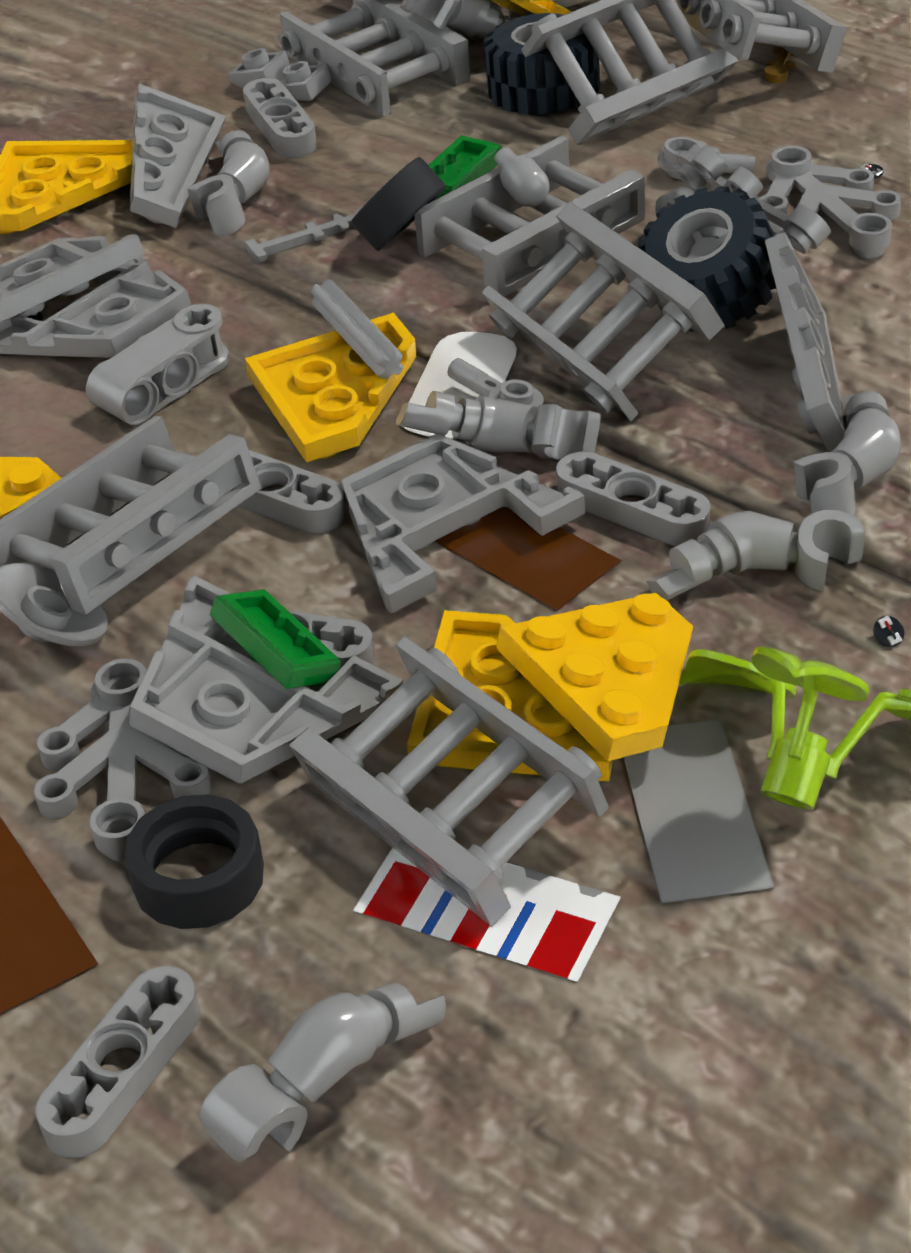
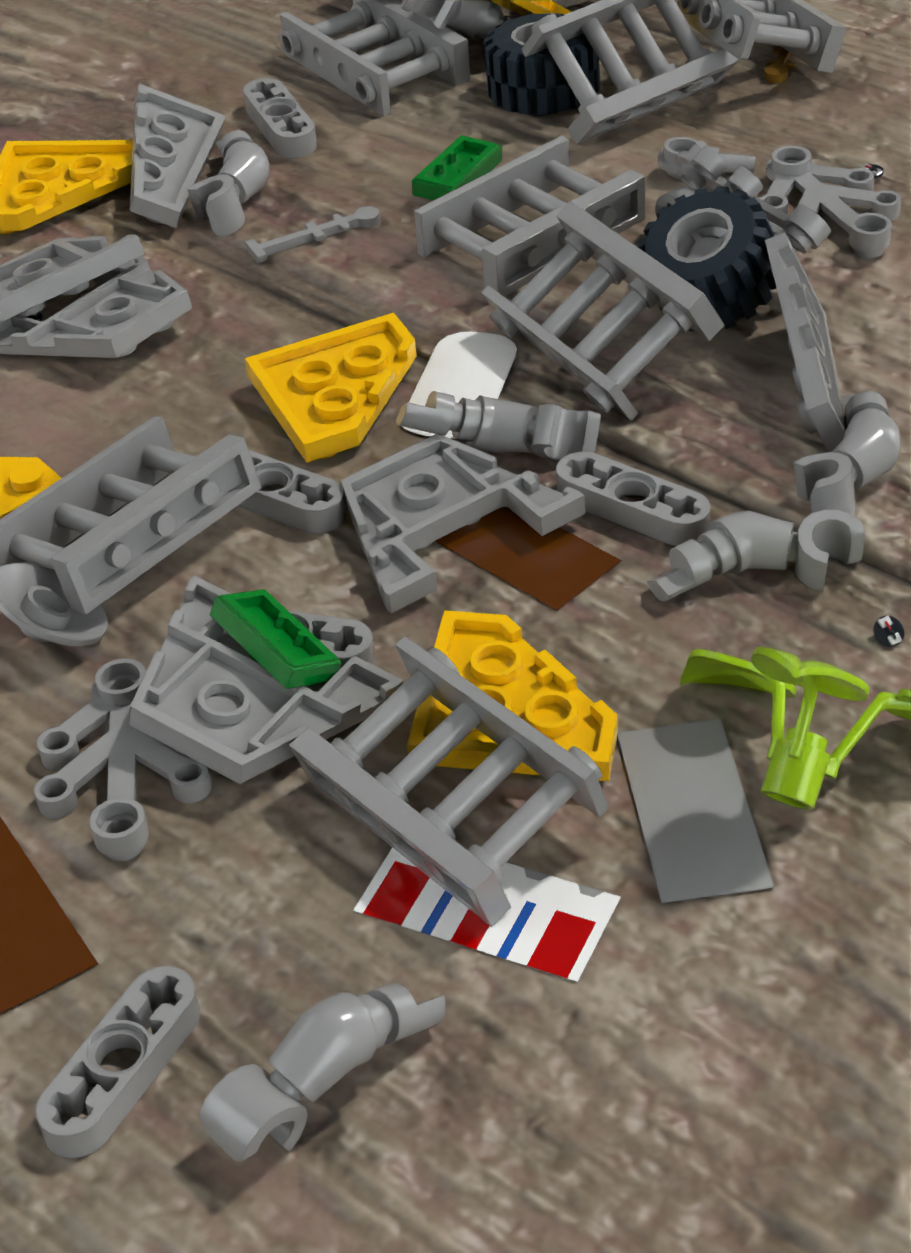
(160, 365): light grey piece -> none
(198, 900): black tyre -> none
(299, 78): light grey slope -> none
(357, 329): light grey axle -> none
(397, 203): black tyre -> none
(484, 385): light grey plate -> none
(522, 178): light grey cylinder -> none
(606, 668): yellow plate -> none

